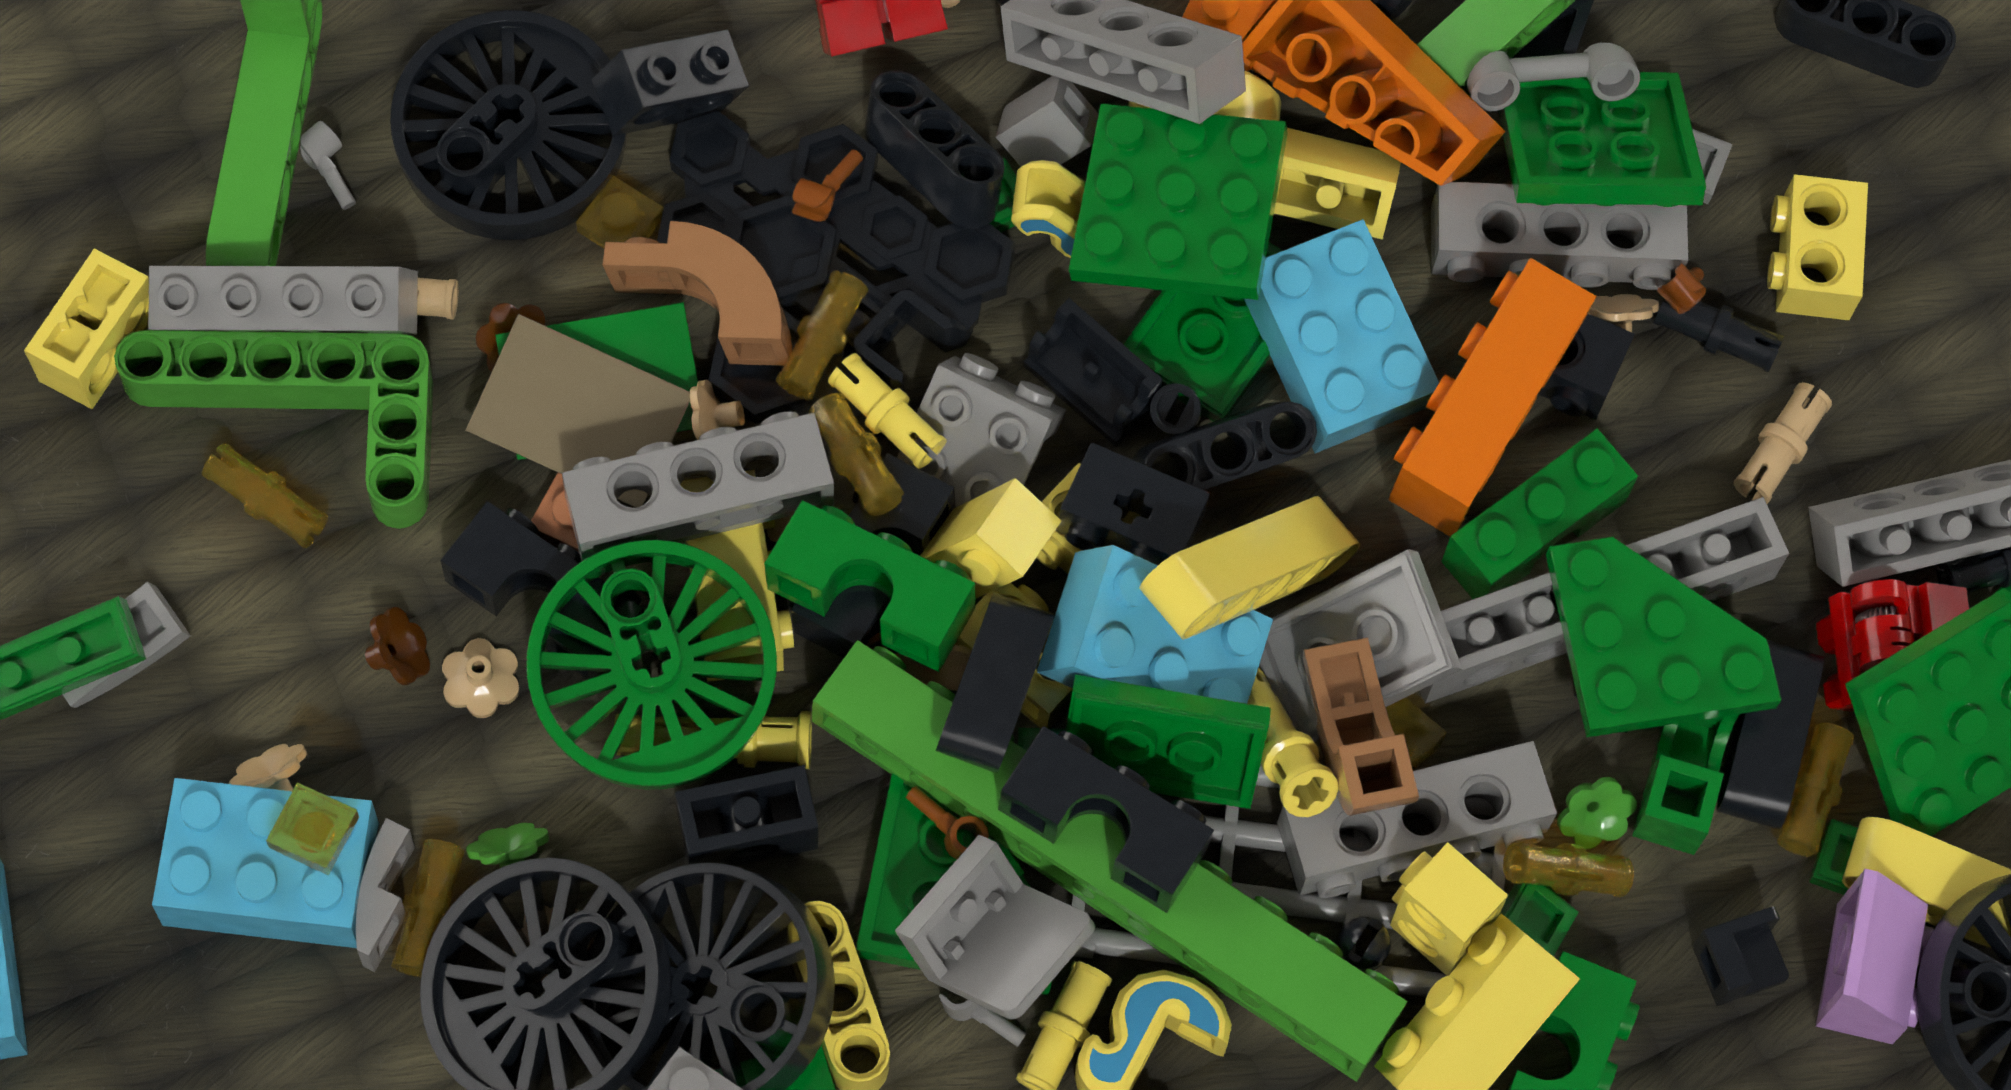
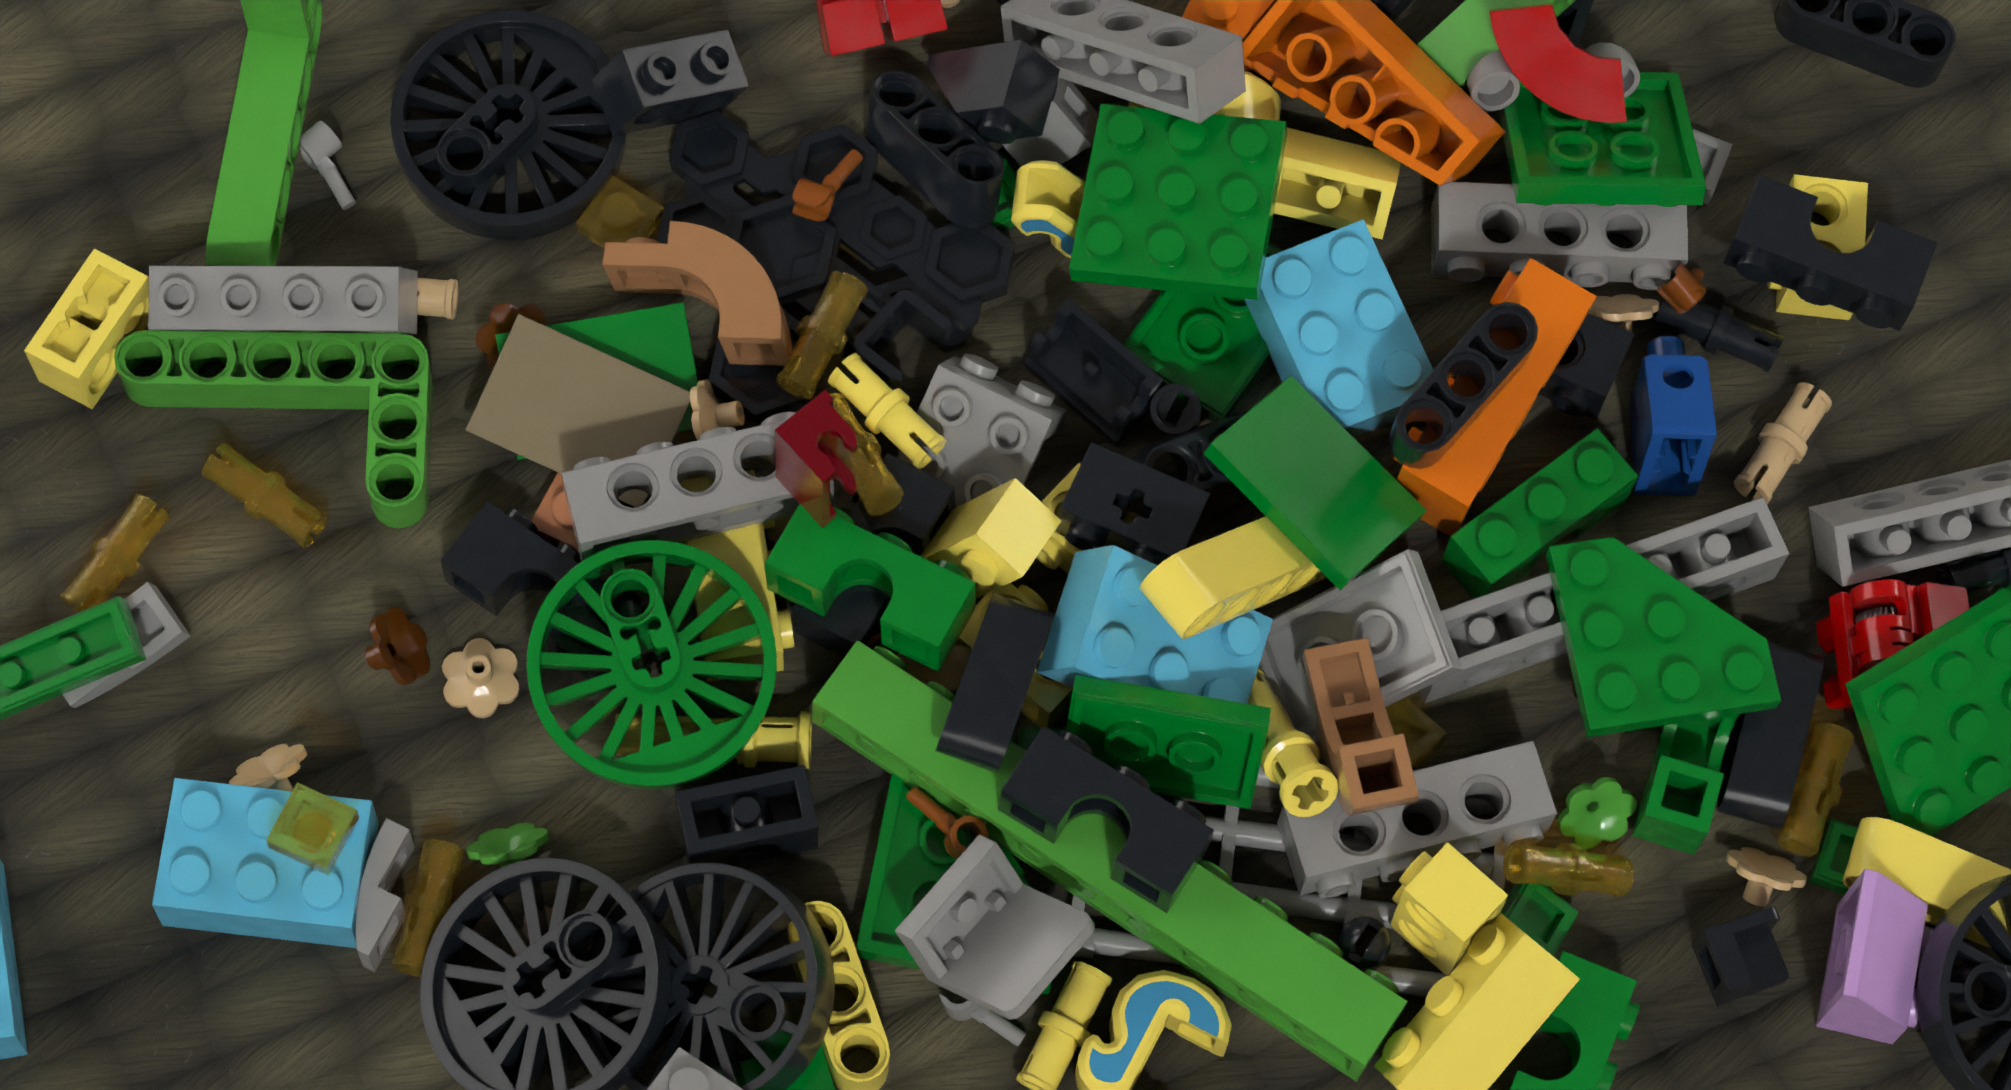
(115, 554): none -> clear yellow pin
(809, 459): none -> dark red hinge
(998, 88): none -> black slope
(1315, 482): none -> green tile
(1478, 359): none -> black beam
(1556, 67): none -> red tile
(1674, 403): none -> blue torso
(1764, 874): none -> tan plant
(1779, 247): none -> black arch

